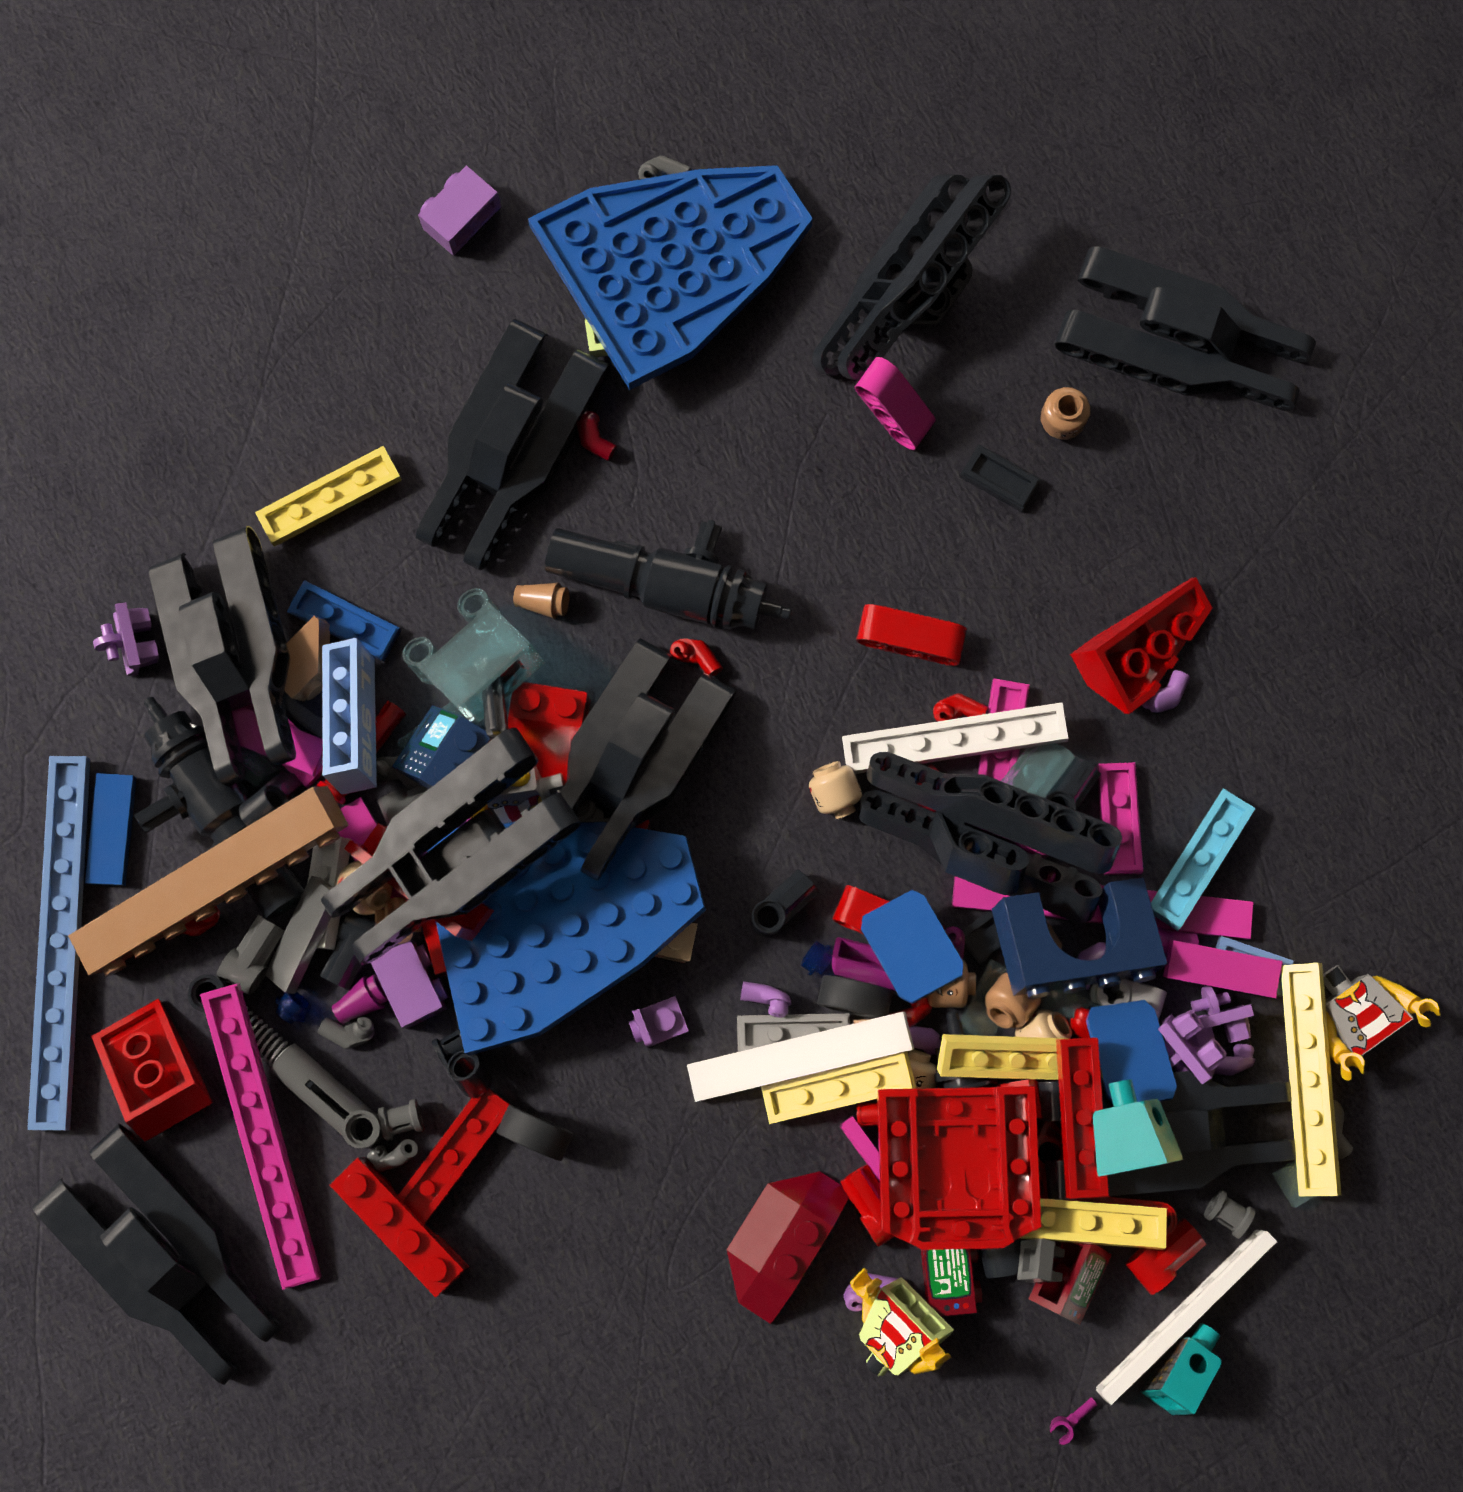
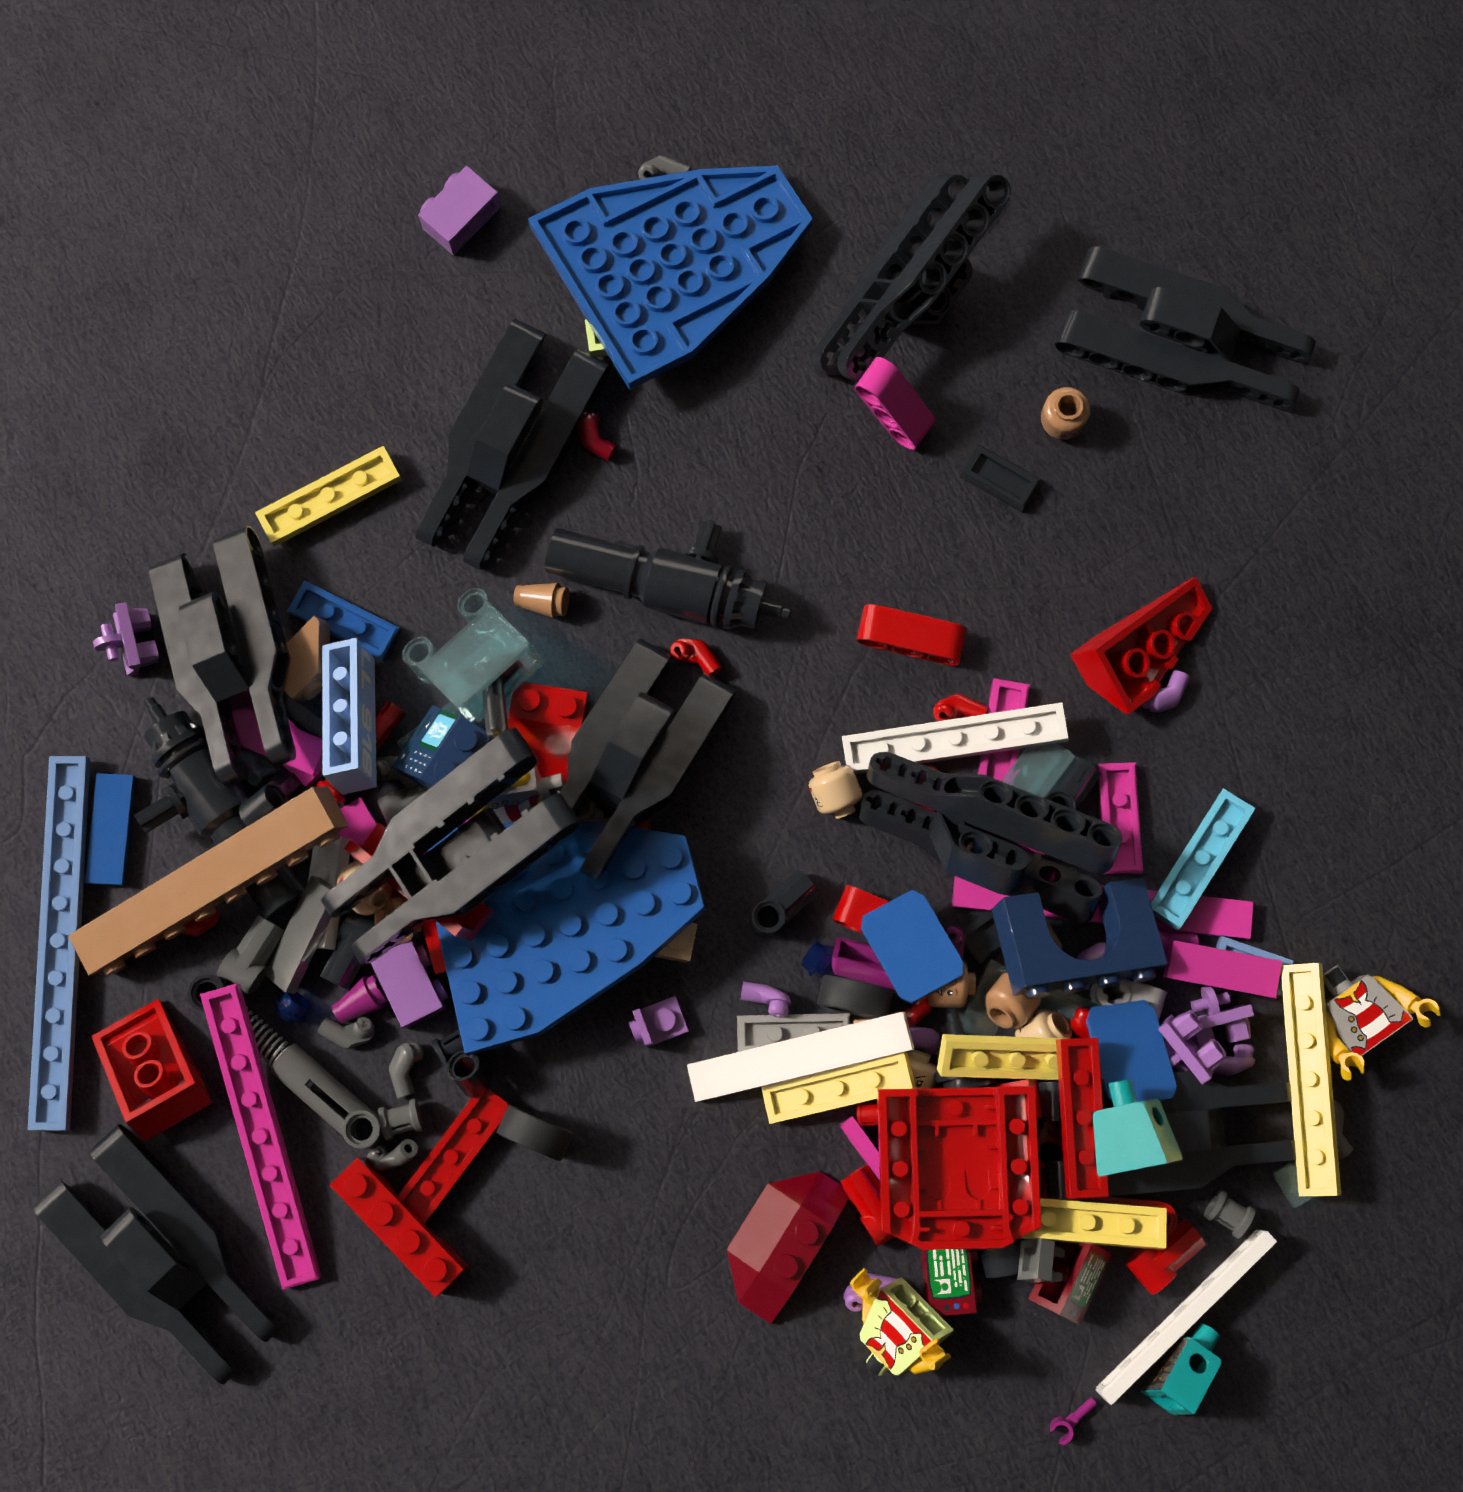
(401, 1065): none -> dark grey arm

